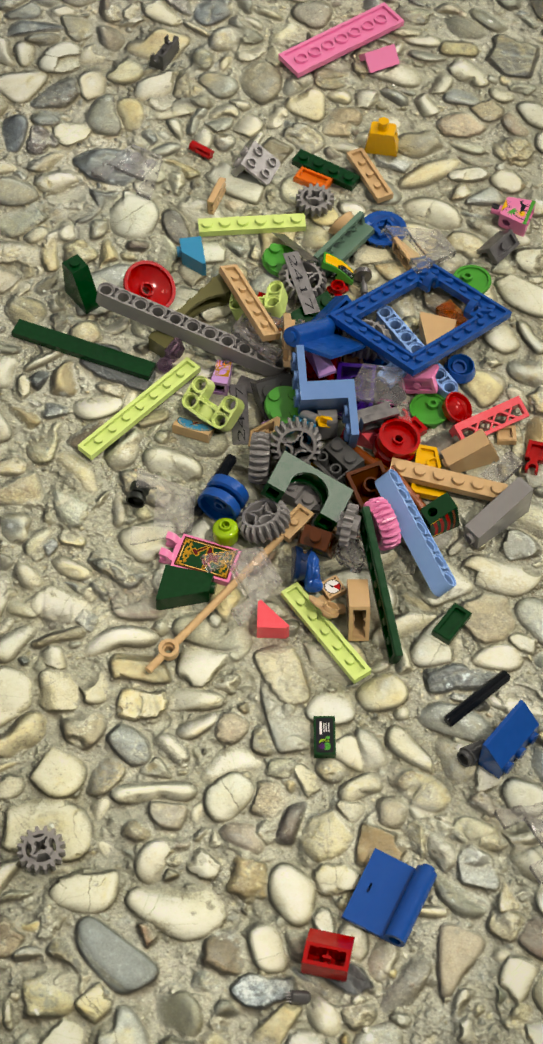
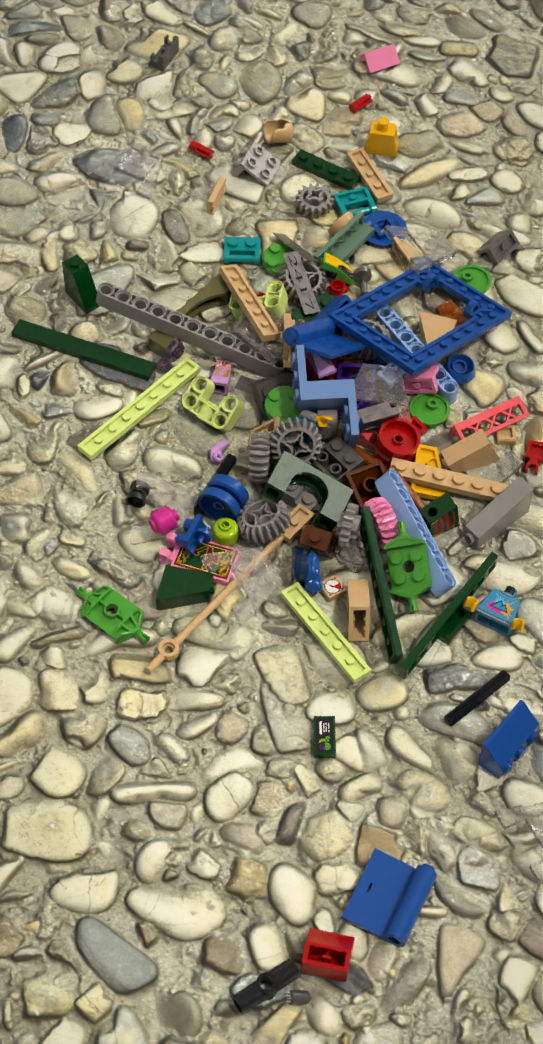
(45, 858): light grey gear -> none
(121, 625): none -> bright green plate
(153, 279): red dish -> none
(163, 520): none -> dark pink head
(192, 254): dark azure slope -> none
(193, 429): tan slope -> none
(196, 534): none -> blue hips
(216, 451): none -> lavender arm
(240, 431): flat silver sticker -> none
(242, 249): none -> teal plate
(251, 224): yellowish green plate -> none
(254, 995): none -> black piece
(270, 624): coral slope -> none
(278, 131): none -> tan hair
(306, 176): orange tile -> none
(328, 608): tan plate -> none
(341, 40): bright pink plate -> none
(353, 199): none -> teal plate
(360, 103): none -> red piece
(399, 552): none -> bright green plate
(447, 616): none -> dark green tile
(456, 407): red hat -> none
(470, 754): dark grey cone -> none
(498, 610): none -> torso
(514, 214): bright pink torso -> none

